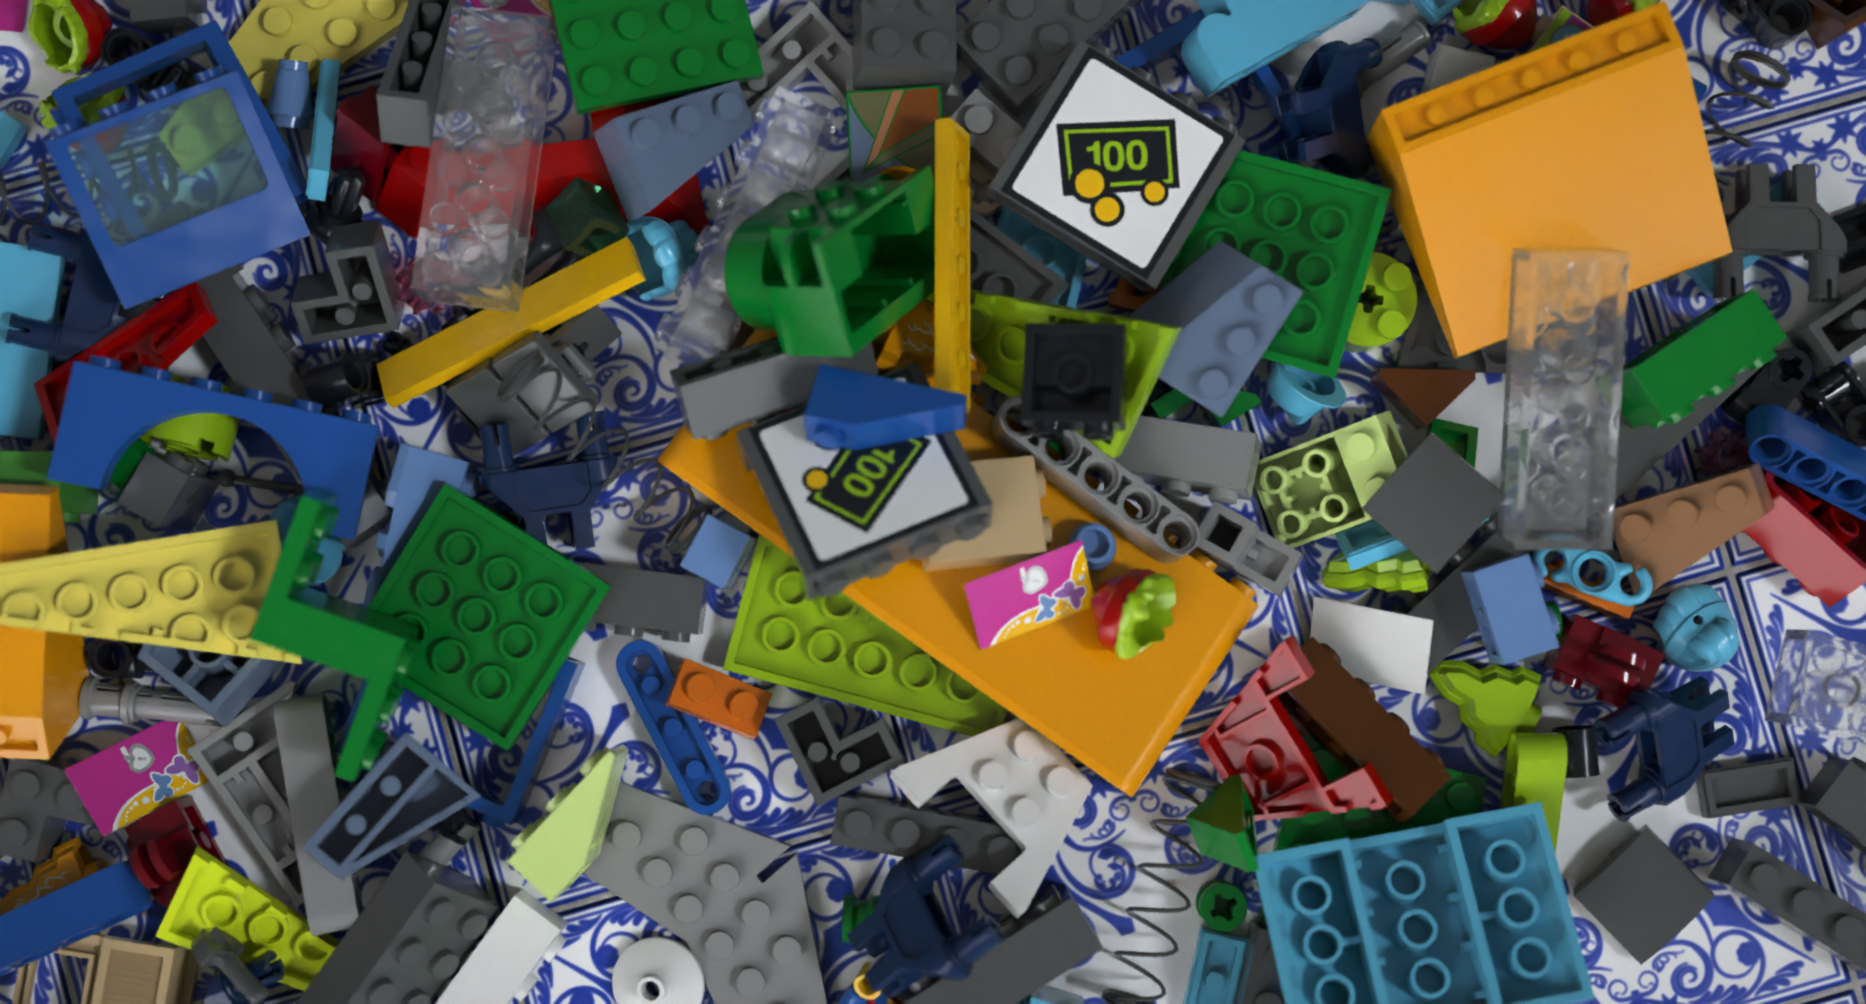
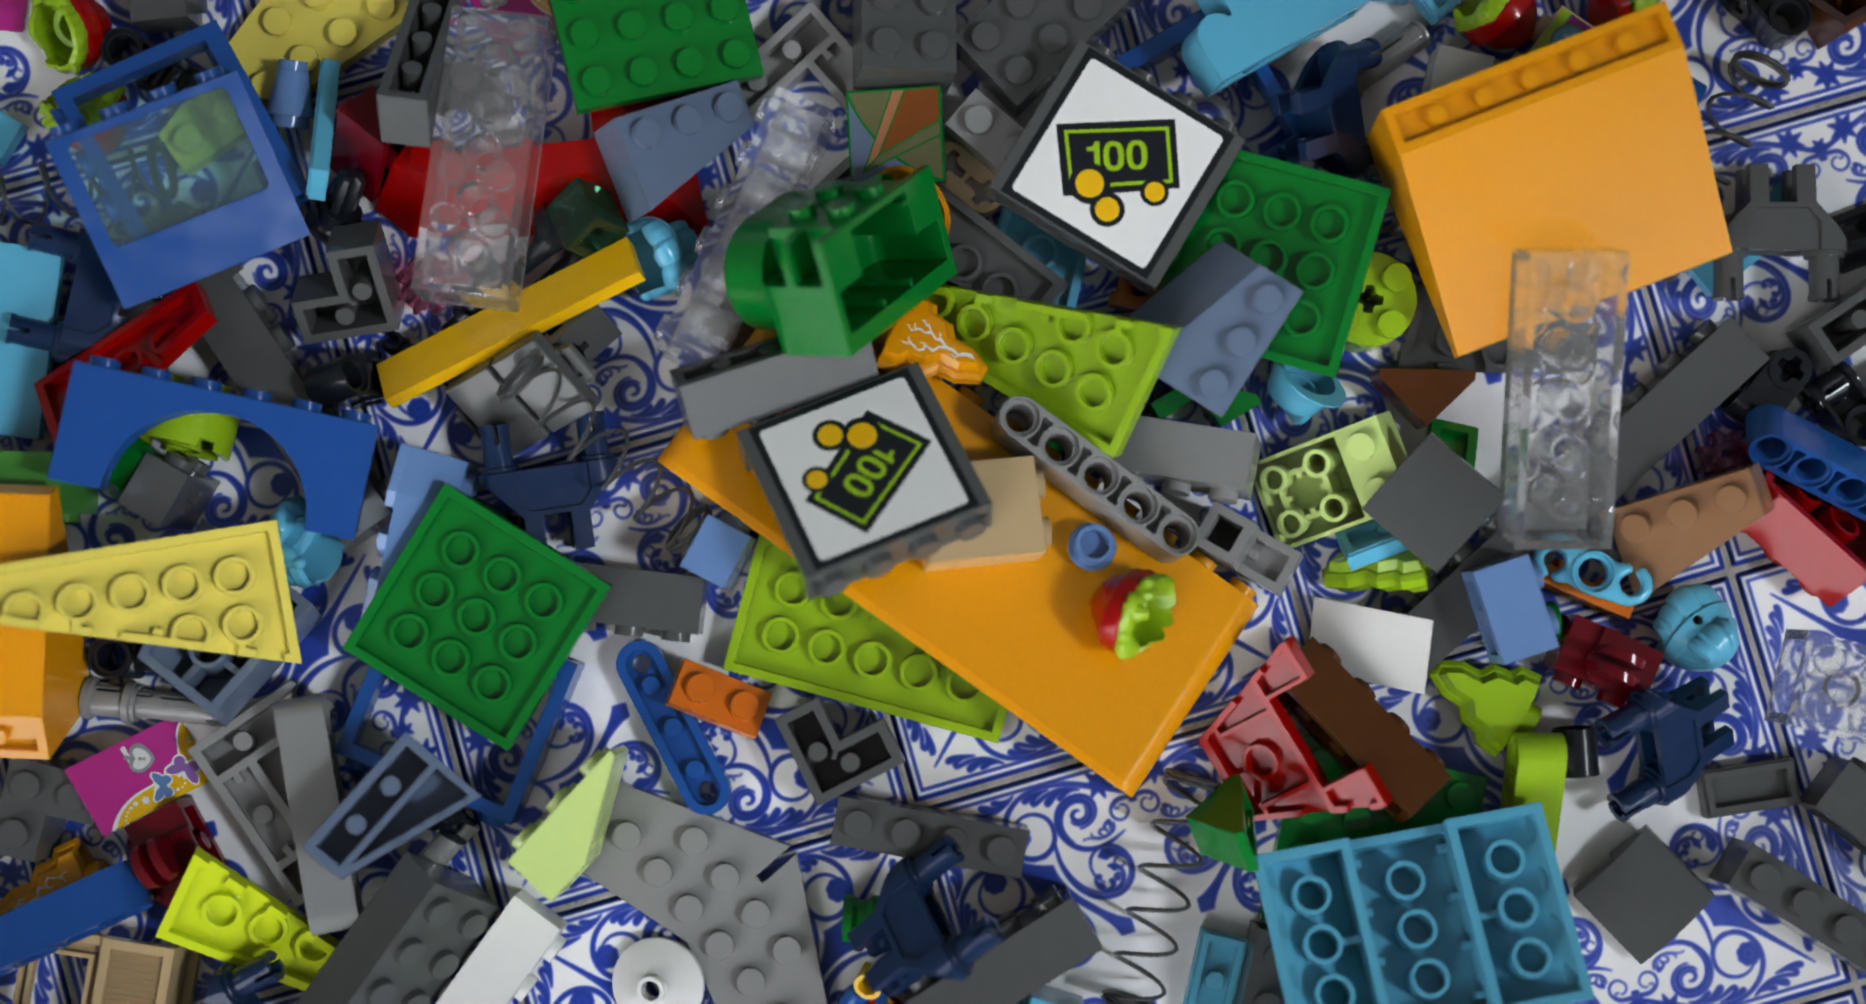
(223, 951): dark grey bar -> none
(228, 478): dark grey hinge -> none
(336, 631): green bracket -> none
(872, 410): blue slope -> none
(952, 258): yellow tile -> none
(1020, 784): white wing -> none
(1030, 594): sticker -> none
(1075, 380): black plate -> none
(1216, 897): green wheel -> none
(1699, 360): green brick -> none

